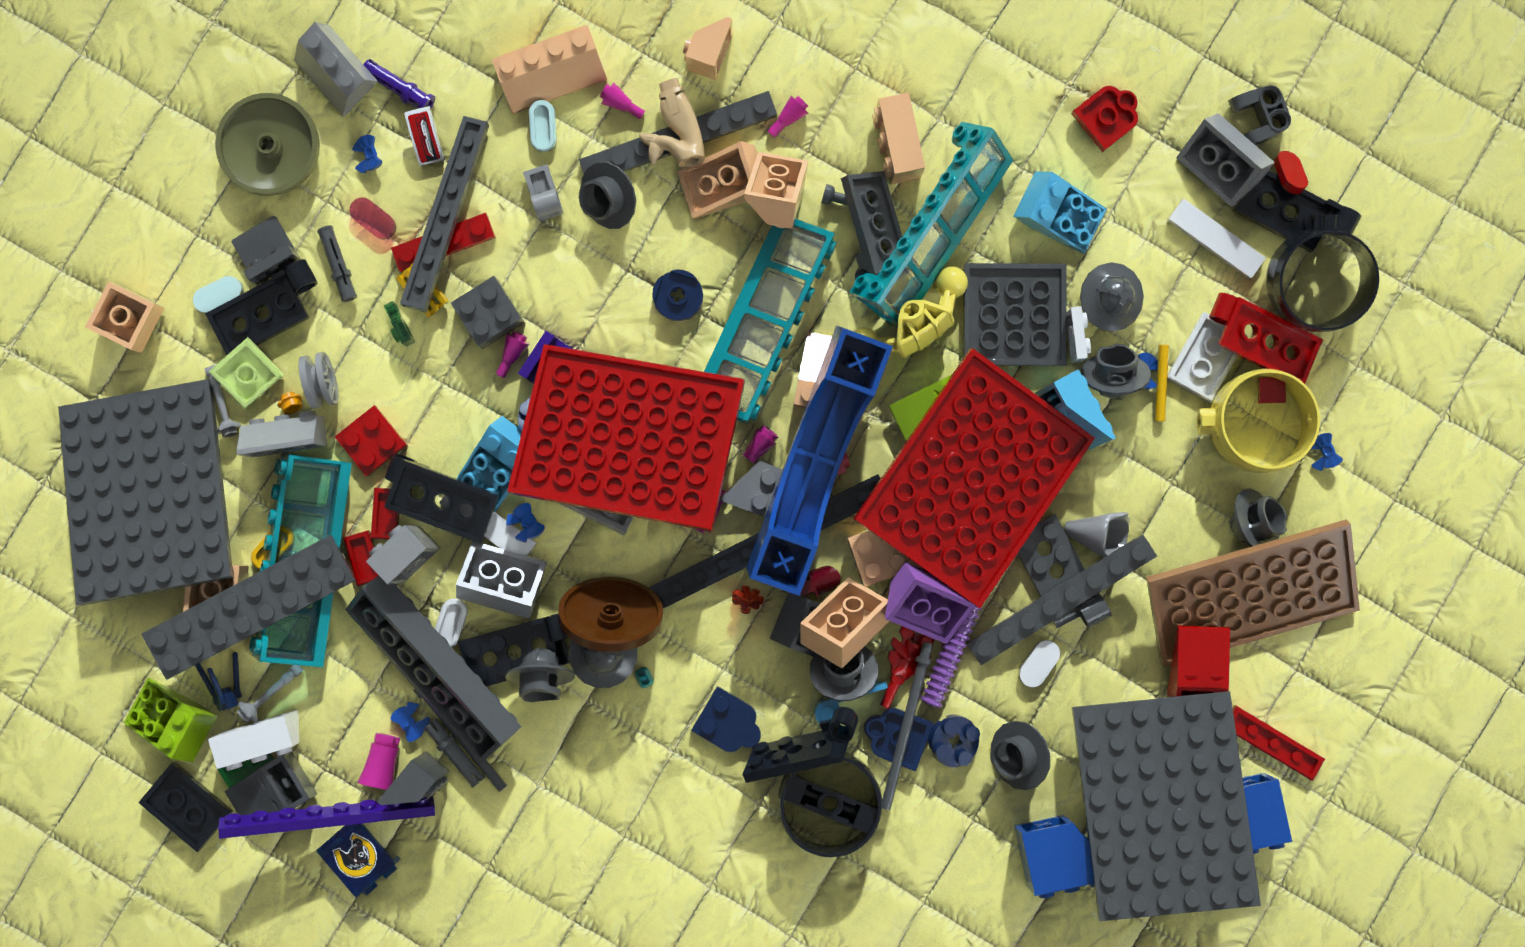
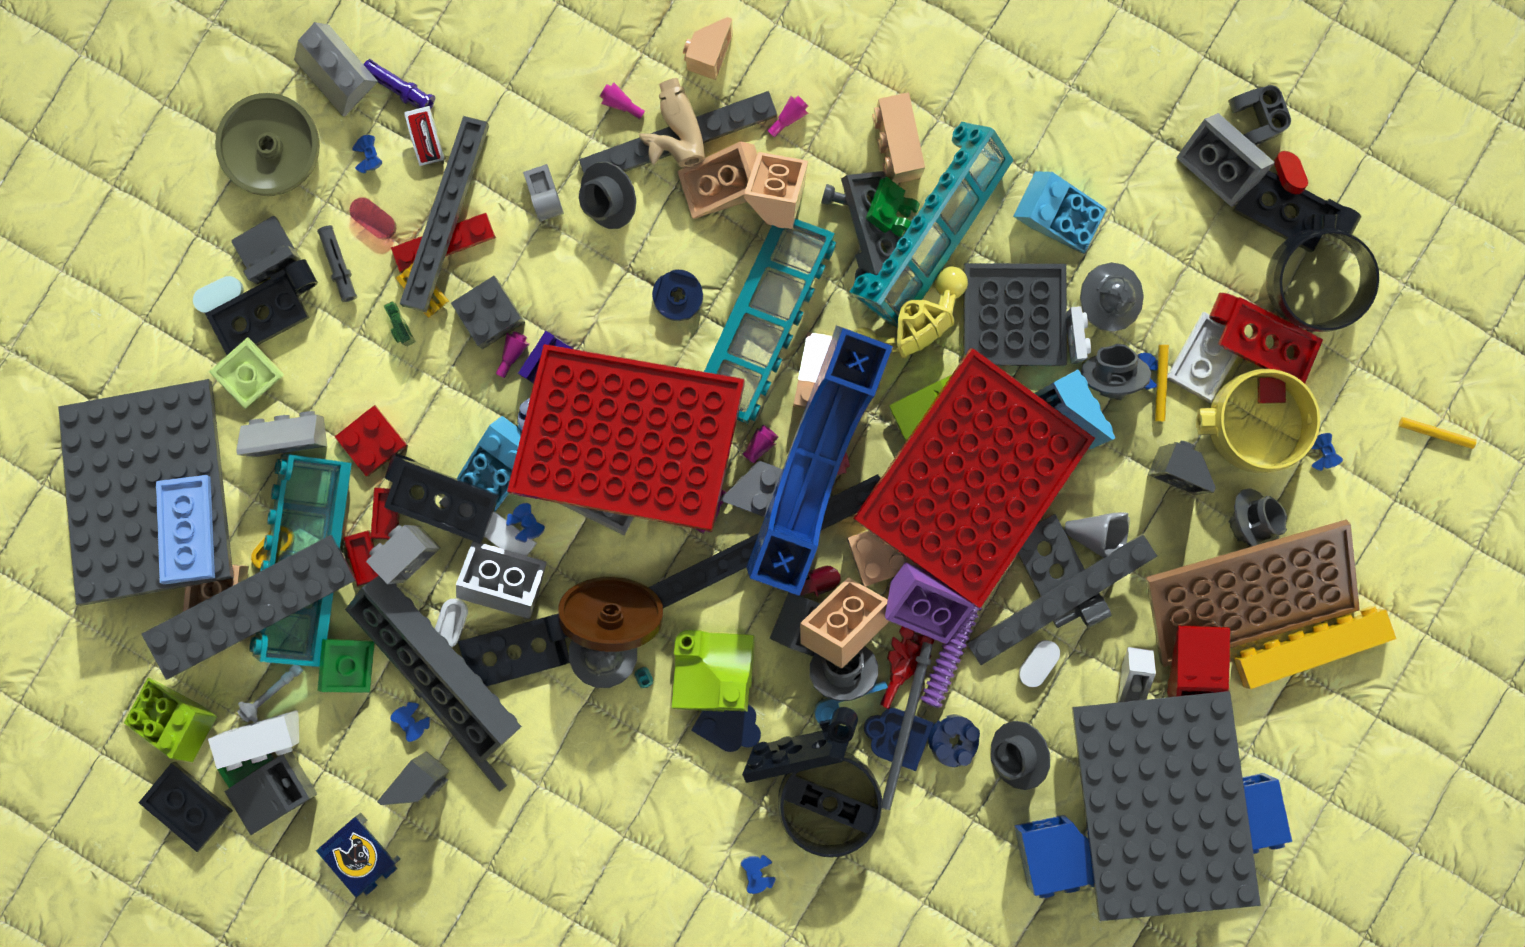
(124, 317): light nougat brick -> none
(185, 529): none -> light blue tile
(225, 697): dark blue plant -> none
(228, 427): light grey piece -> none
(290, 403): light orange plate -> none
(318, 380): light grey wheel -> none
(319, 817): dark purple plate -> none
(345, 666): none -> green plate
(380, 762): dark pink plant -> none
(454, 752): dark grey pin -> none
(540, 676): dark grey helmet -> none
(542, 126): light aqua tile -> none
(549, 69): light nougat slope -> none
(712, 671): none -> lime slope
(747, 599): clear red plant -> none
(756, 882): none -> blue piece
(887, 203): none -> green plate
(1107, 115): red plate -> none
(1136, 674): none -> white slope
(1182, 468): none -> dark grey slope
(1216, 239): white tile -> none
(1276, 744): red tile -> none
(1315, 647): none -> yellow brick
(1437, 433): none -> yellow bar

